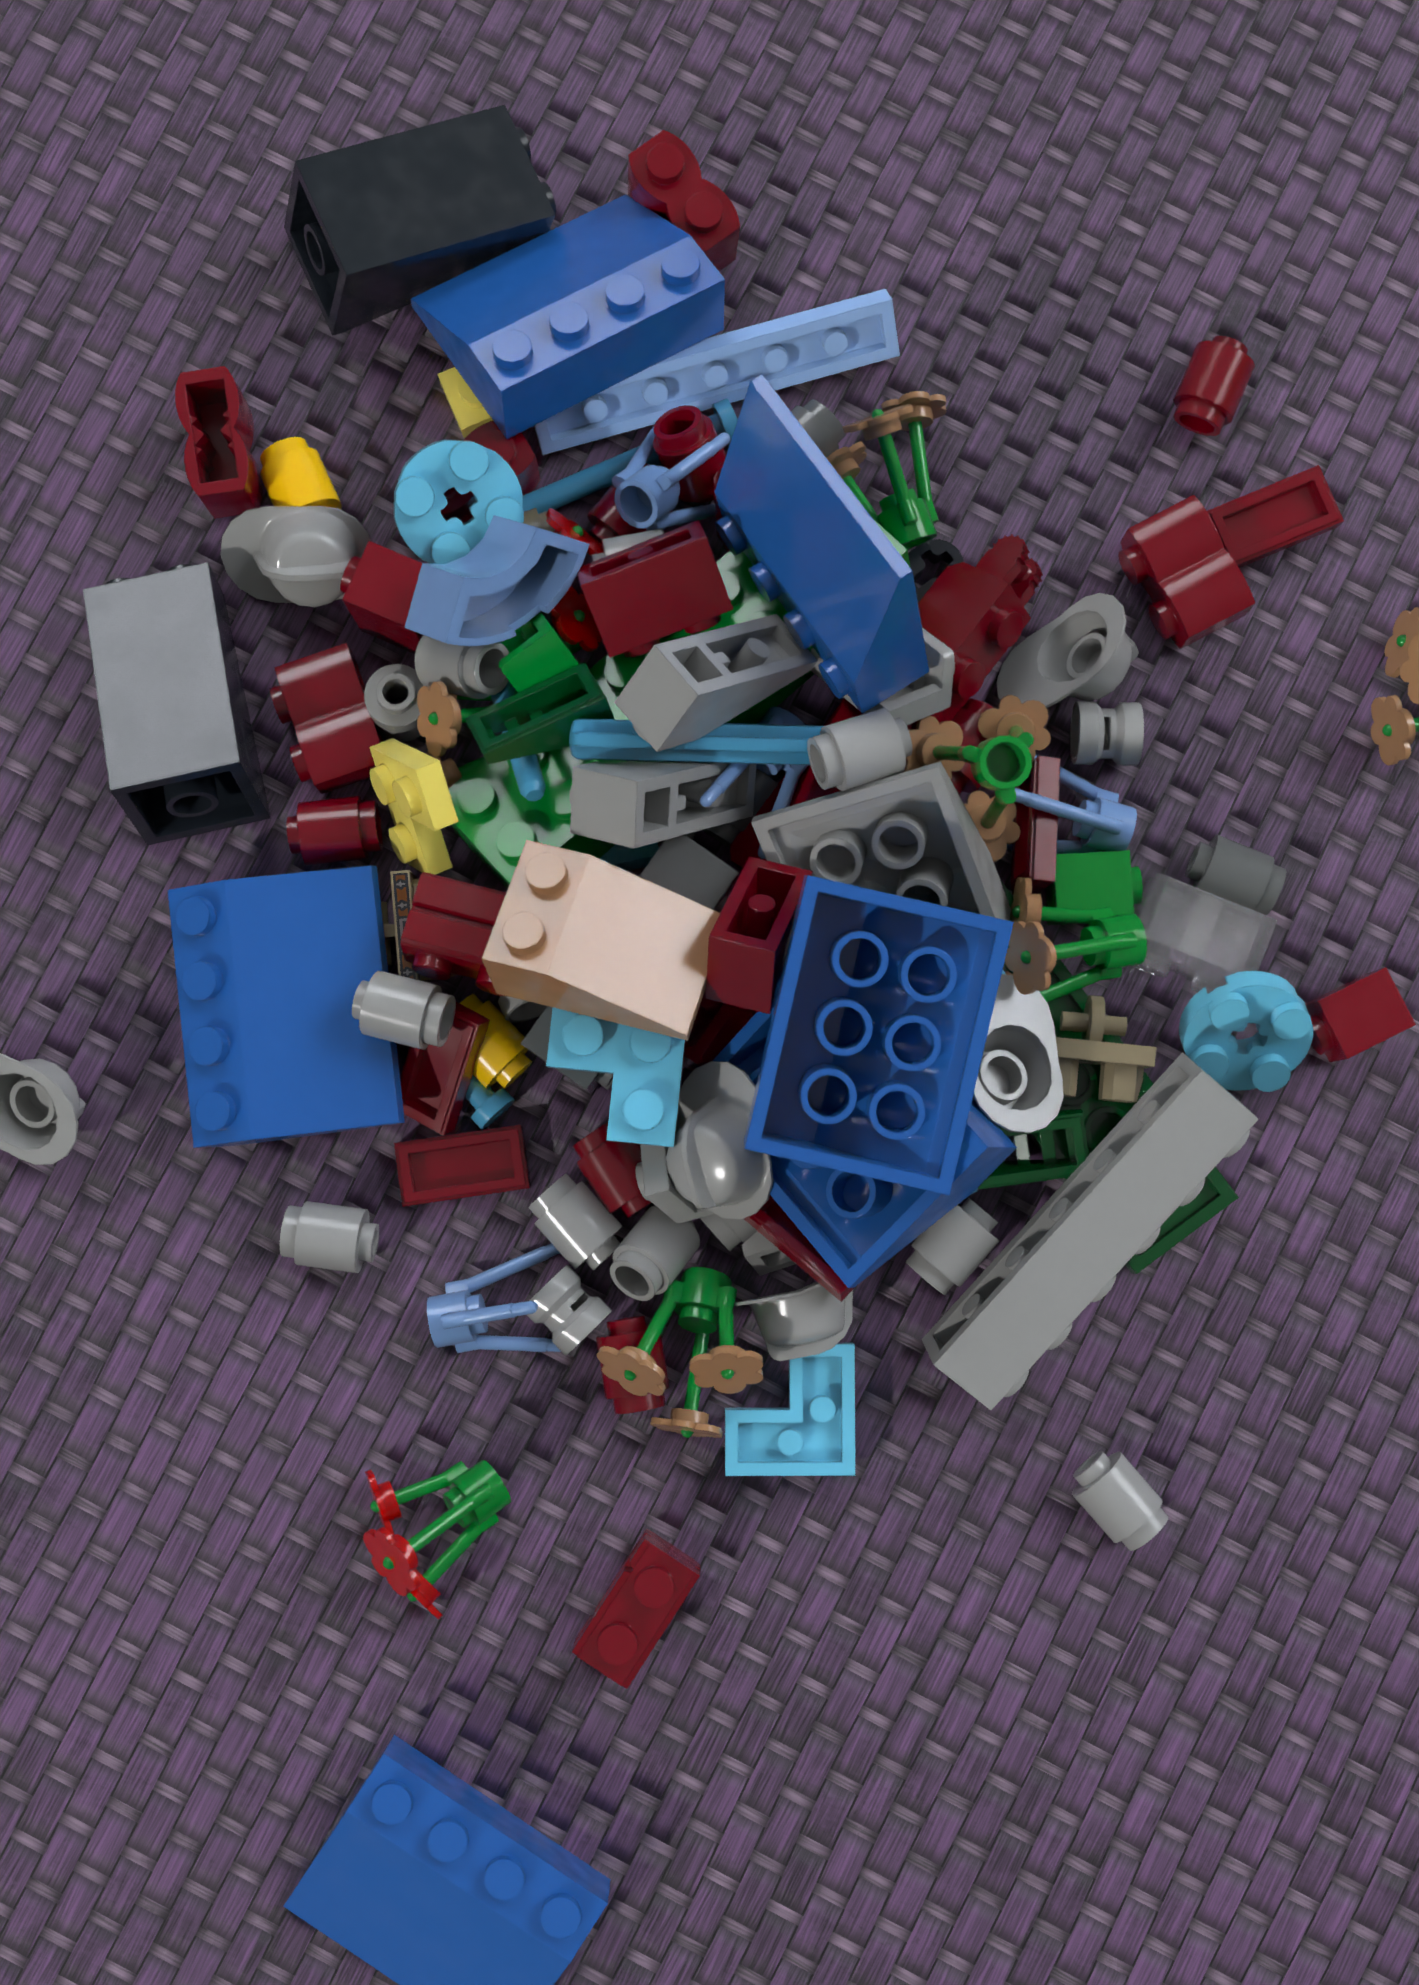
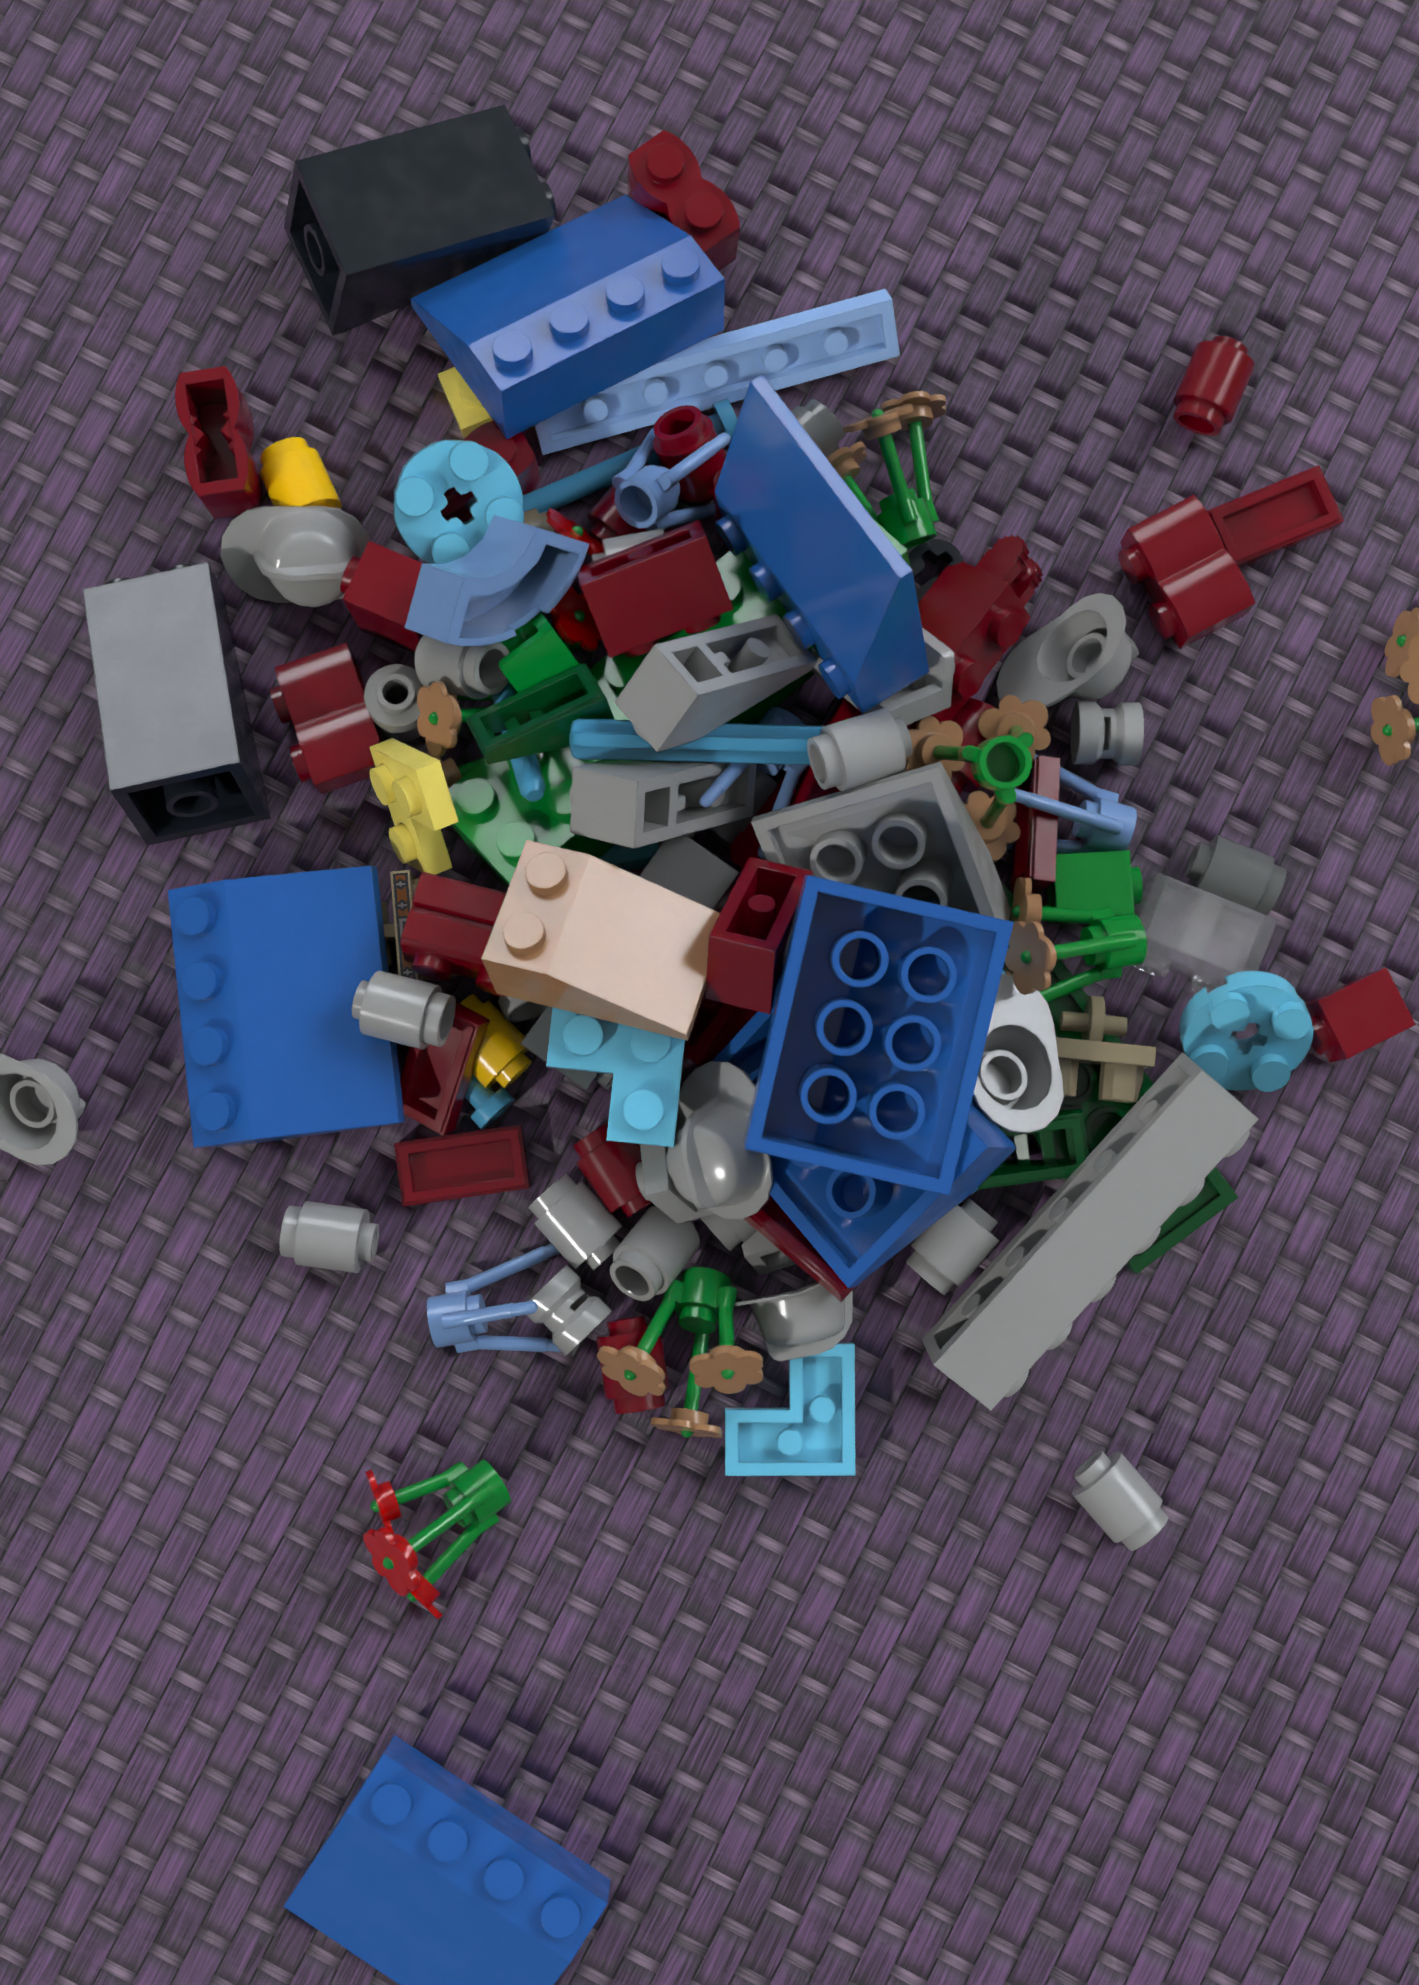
(335, 830): dark red brick -> none
(636, 1608): dark red brick -> none

